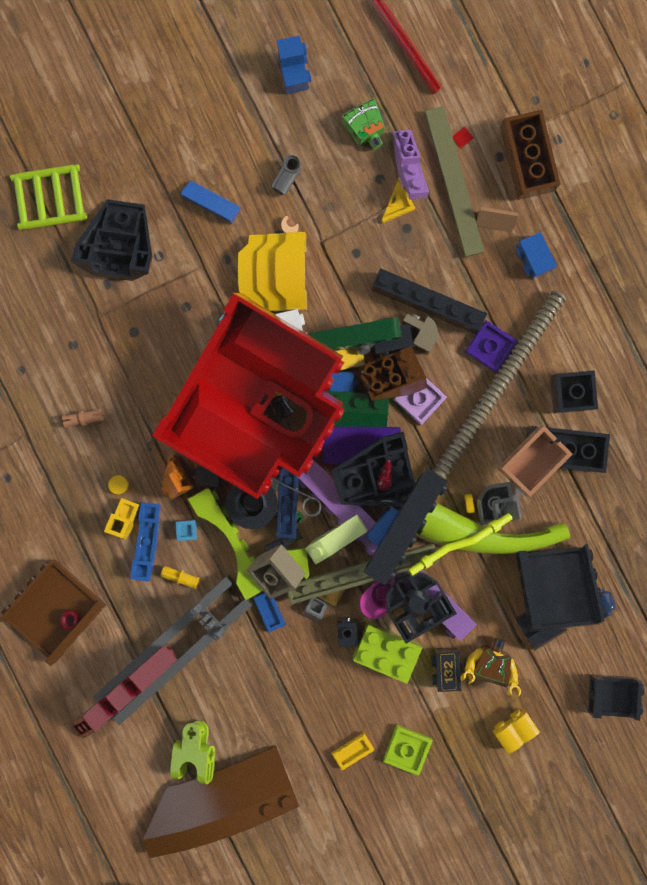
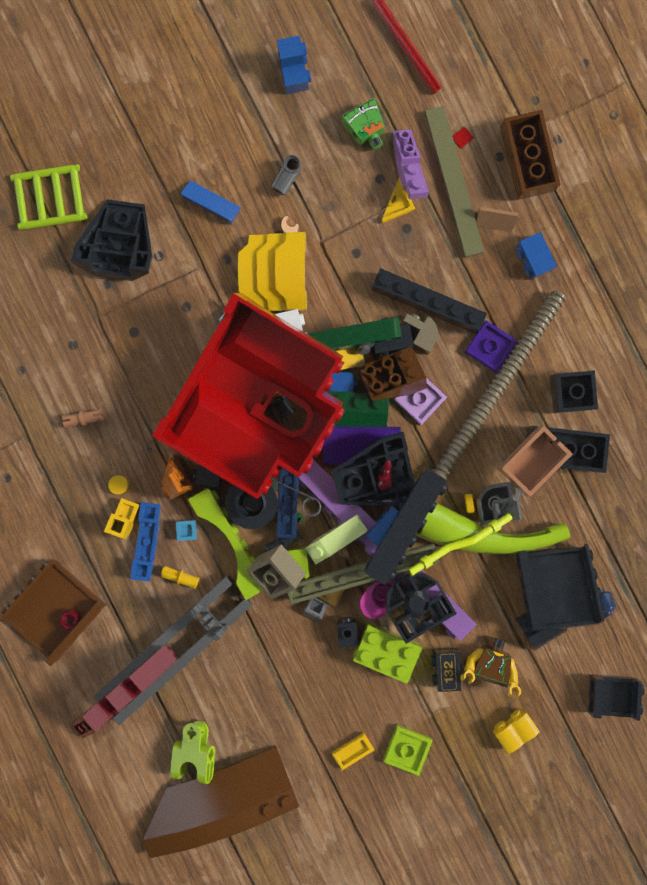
(269, 612): blue tile -> none

